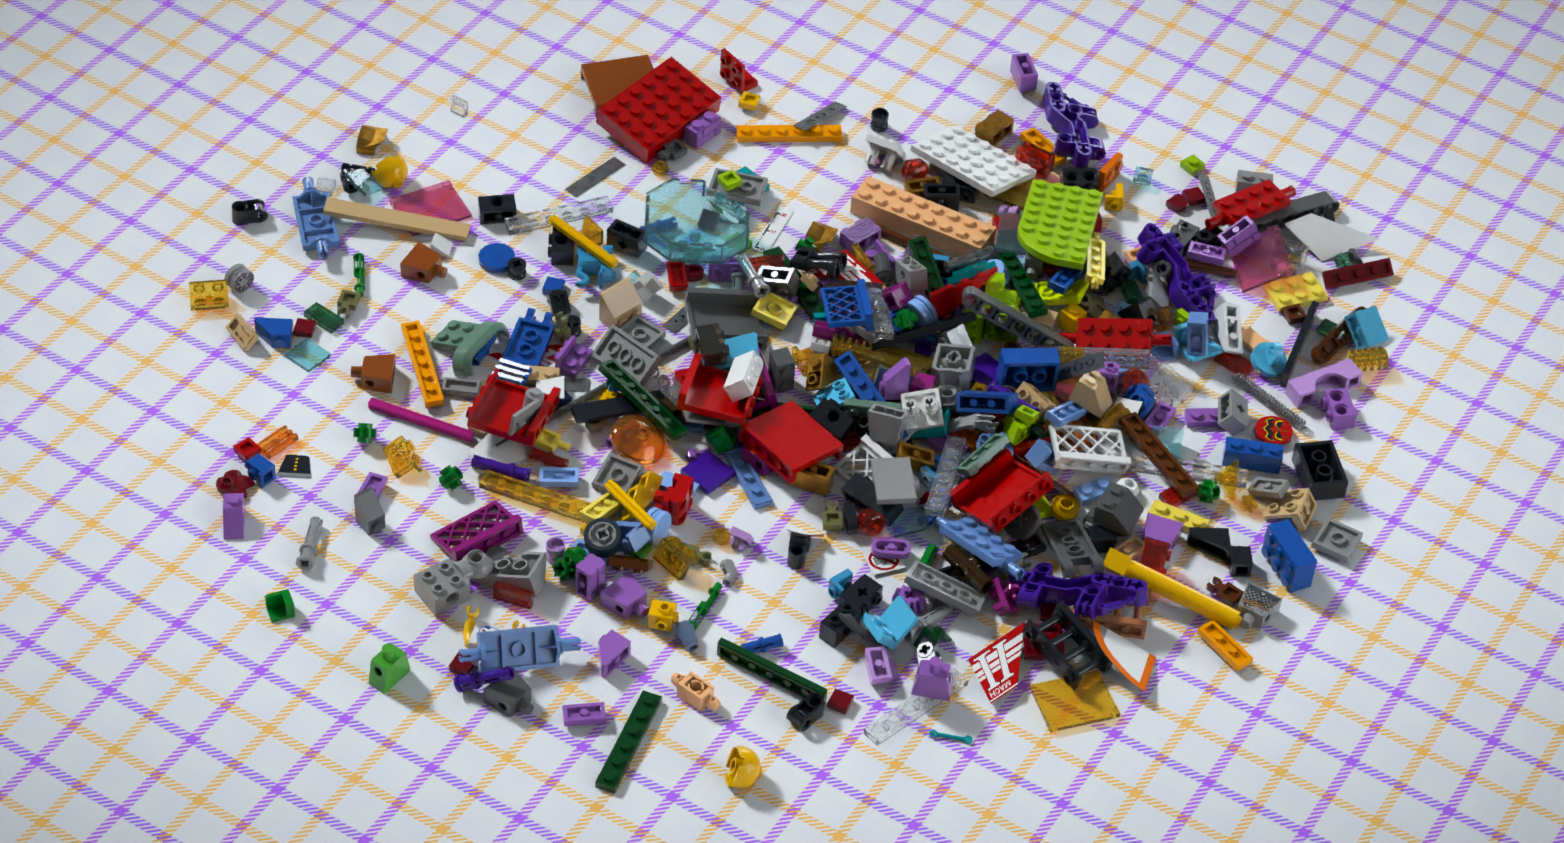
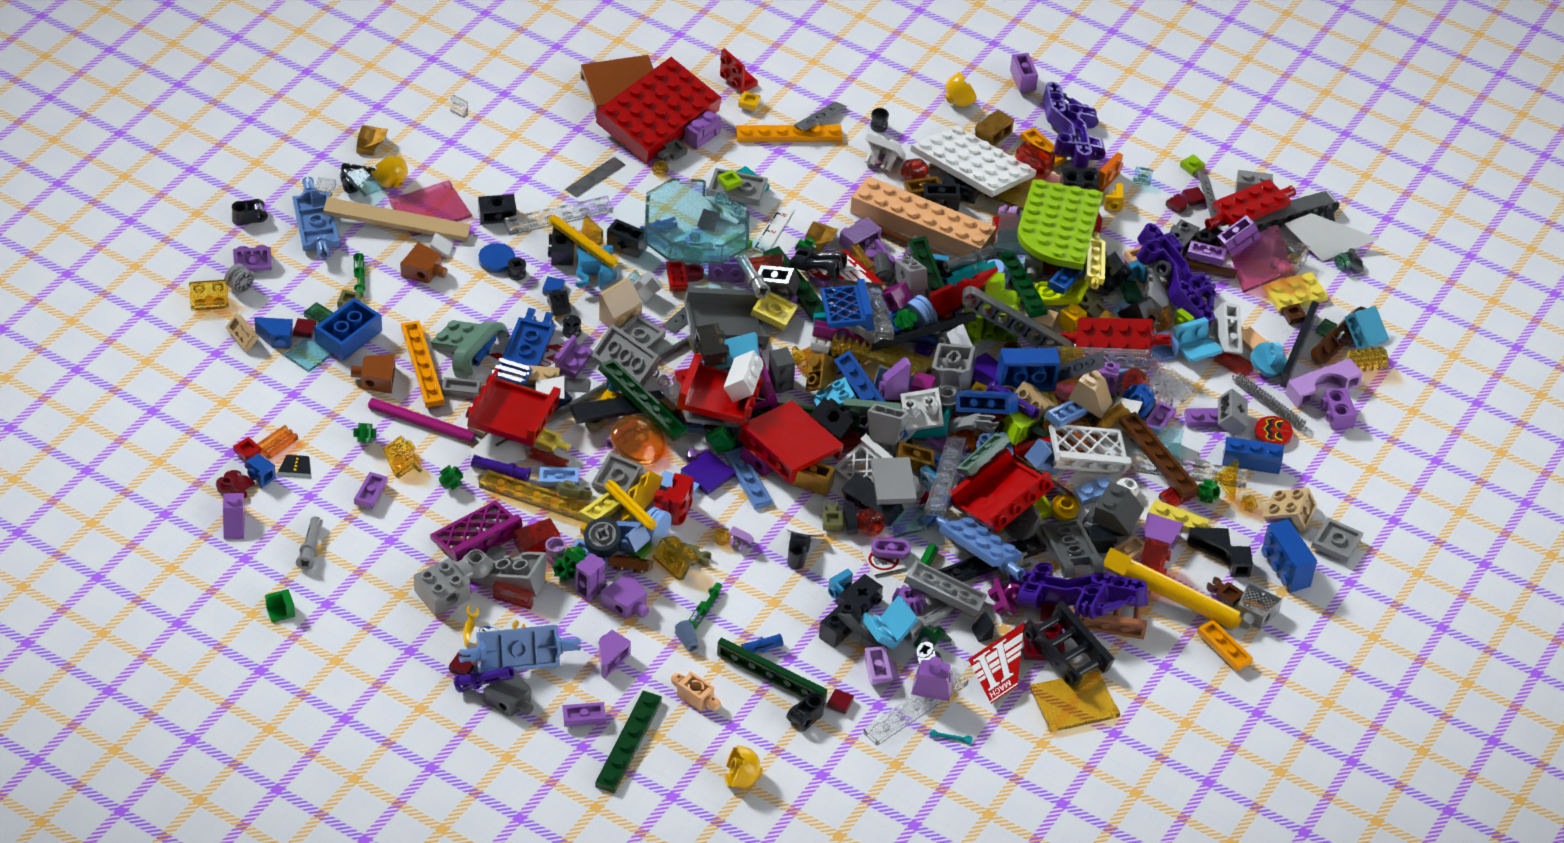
(253, 258): none -> medium lavender bracket
(348, 329): none -> blue brick
(369, 511): dark grey slope -> none
(388, 667): bright green torso -> none
(531, 405): light grey door -> none
(534, 536): none -> clear red brick
(561, 330): olive plate -> none
(571, 489): none -> olive plate
(662, 615): yellow brick -> none
(728, 566): light grey arm -> none
(738, 280): light grey bush -> none
(810, 281): tan plate -> none
(959, 91): none -> yellow cylinder
(967, 568): dark brown piece -> none
(983, 628): none -> black slope
(1026, 414): lime plate -> none
(1127, 657): sticker -> none
(1197, 333): medium blue panel -> none
(1268, 487): light grey plate -> none
(1320, 469): black brick -> none
(1357, 273): dark red plate -> none

